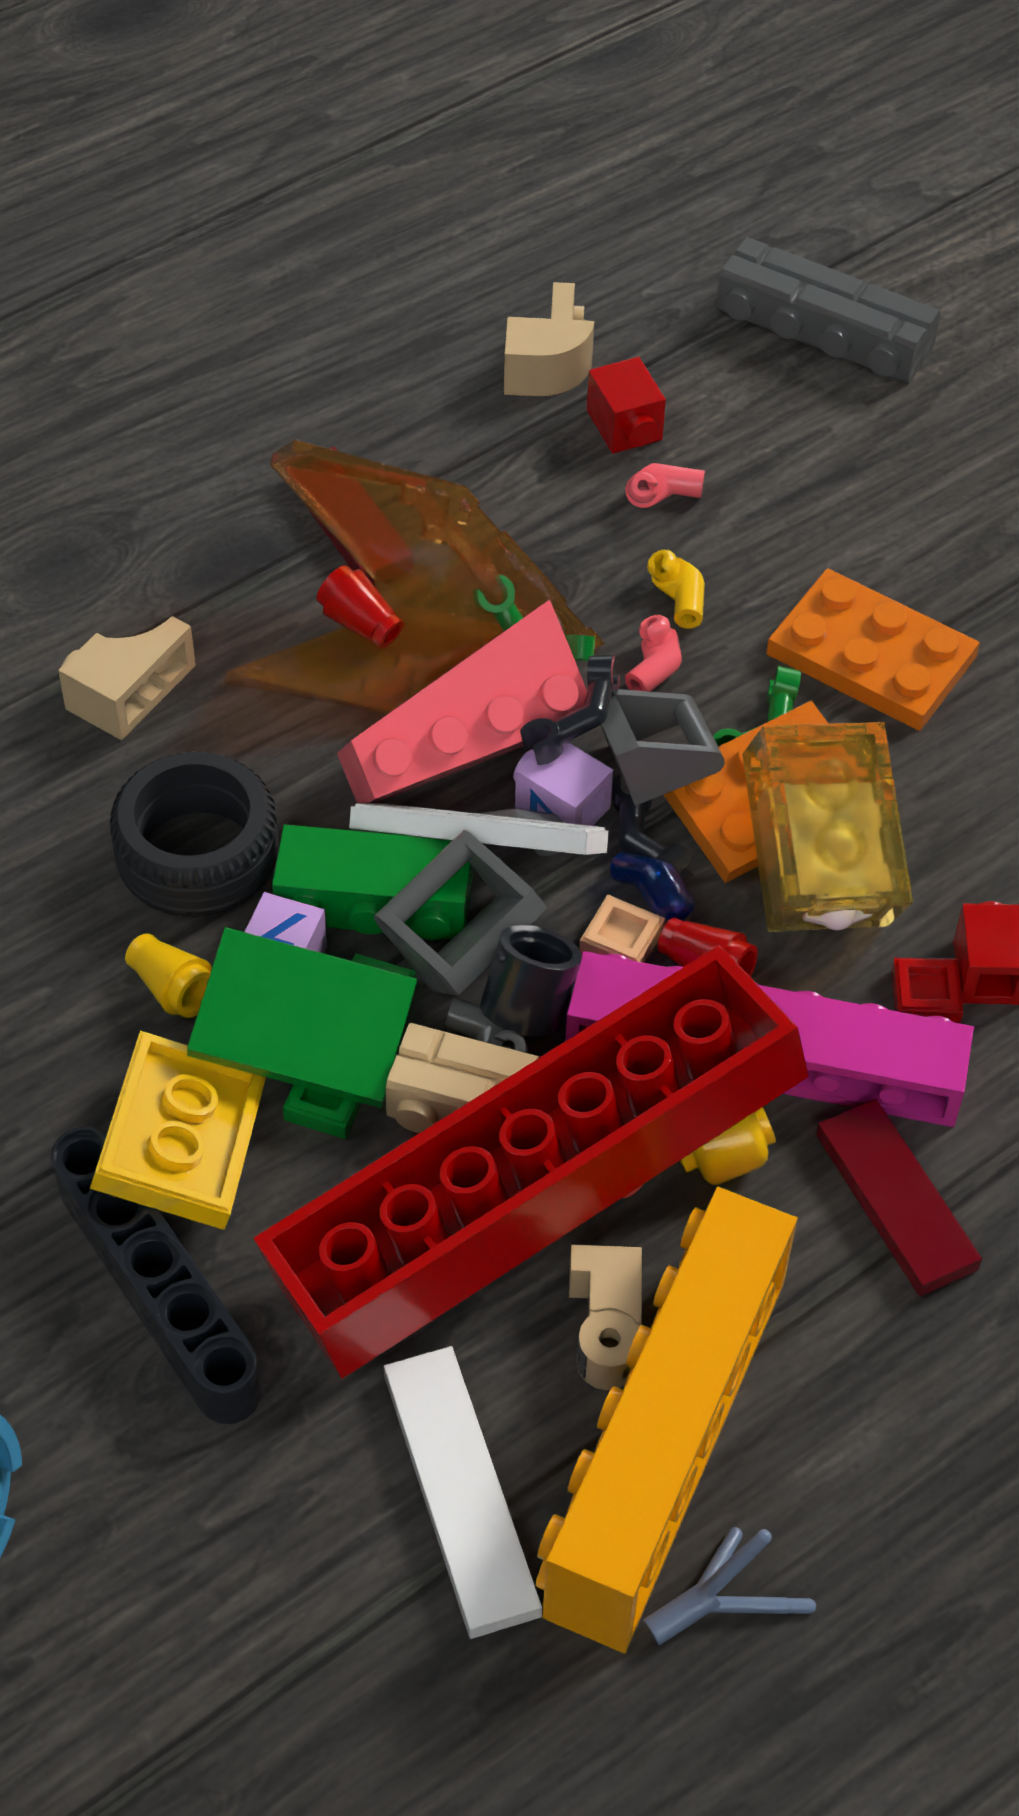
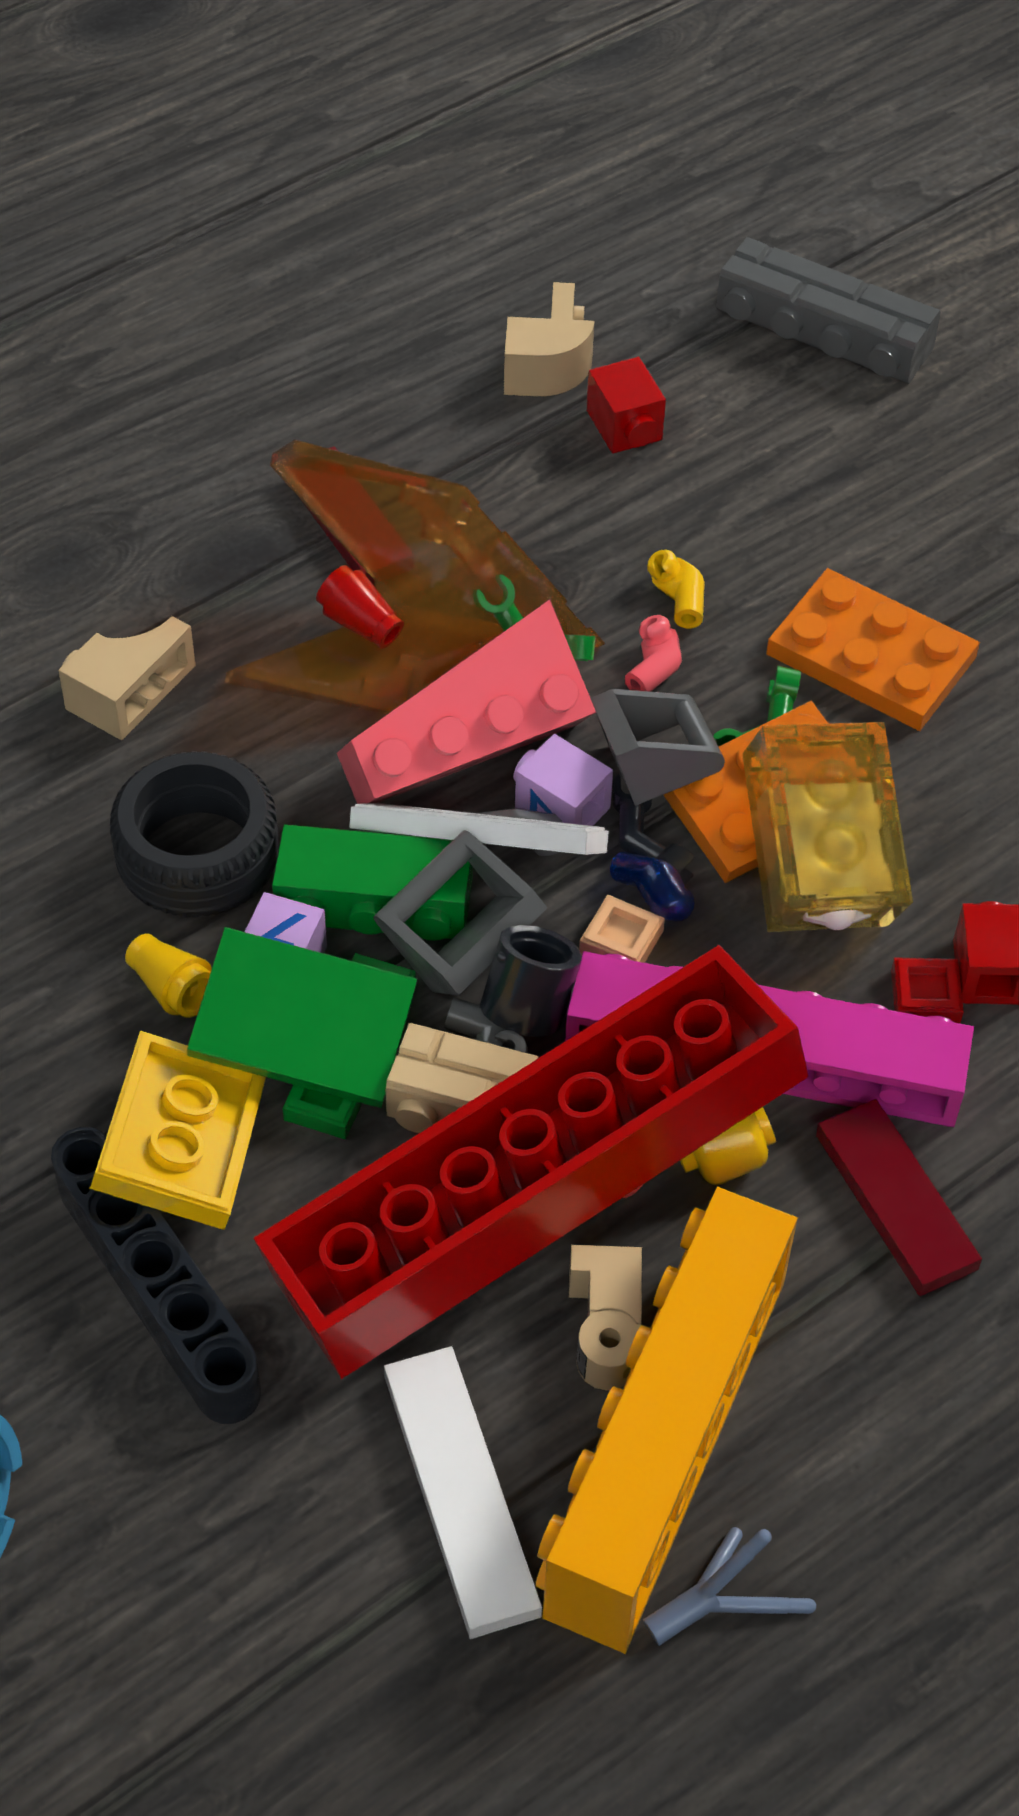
(549, 736): black arm -> none
(661, 481): coral arm -> none
(688, 941): red cone -> none

